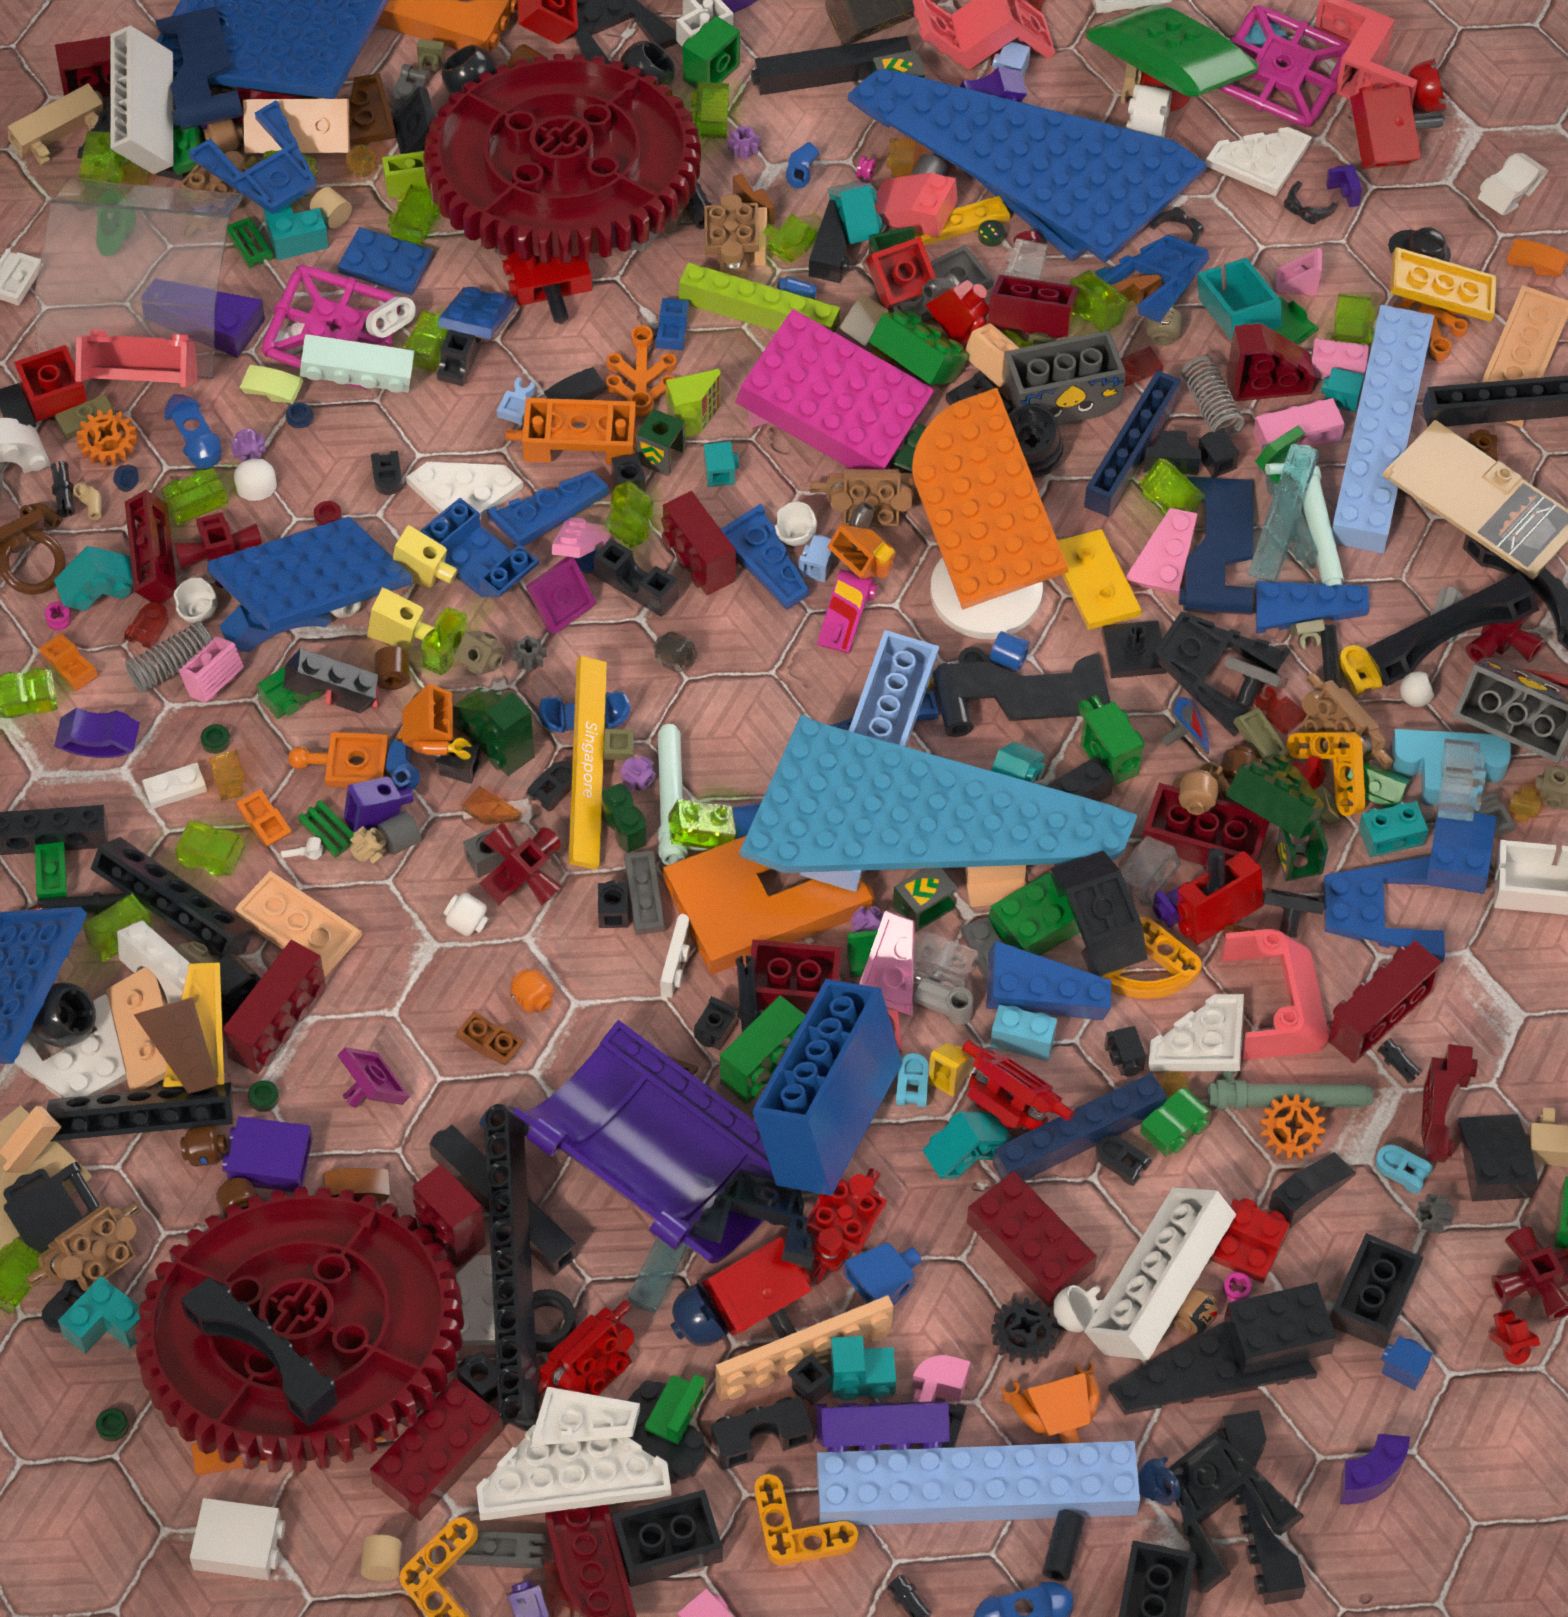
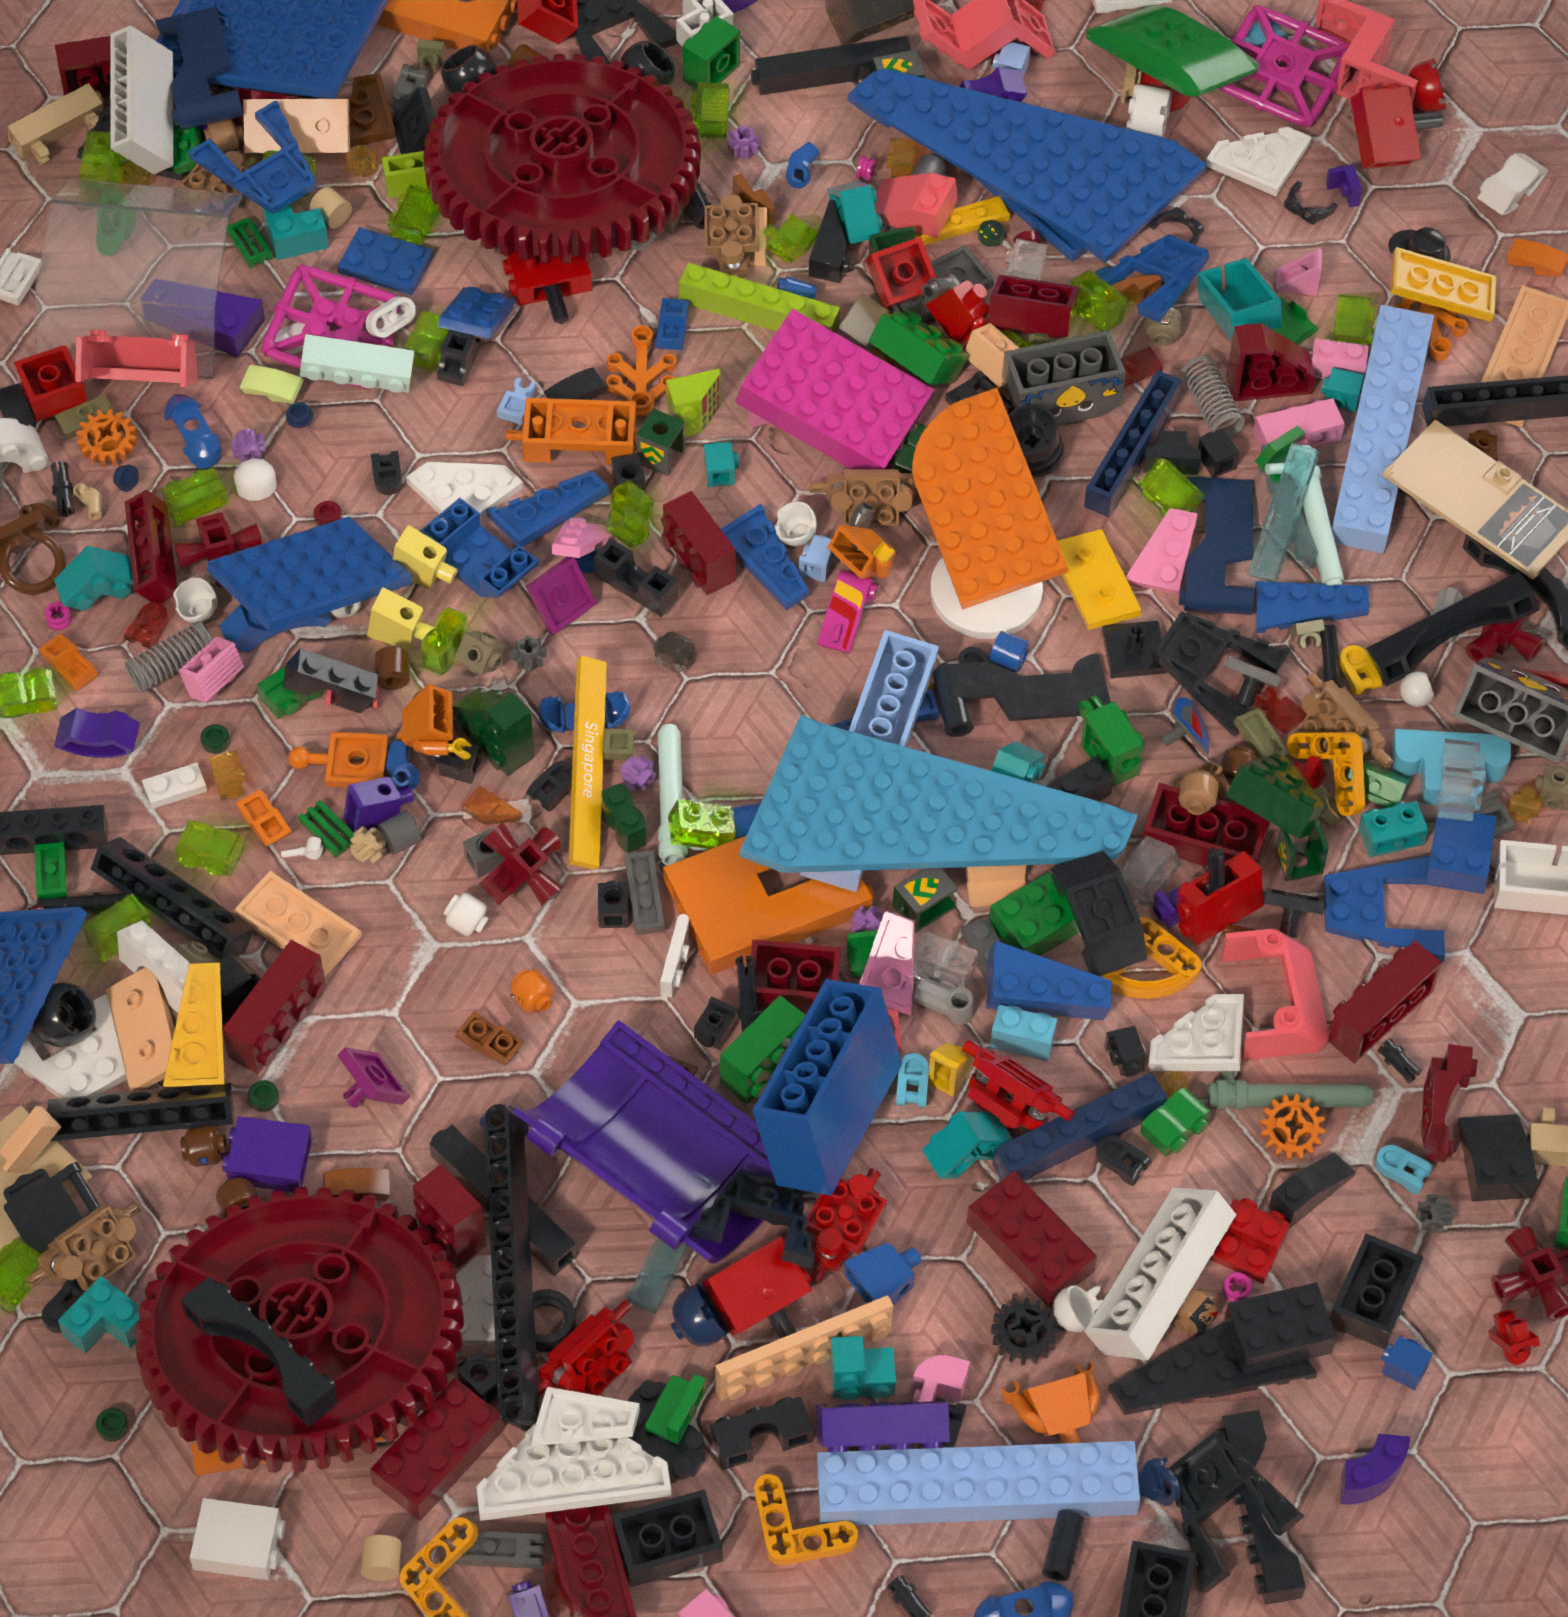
(181, 1042): reddish brown wing -> none
(810, 1380): black brick -> none

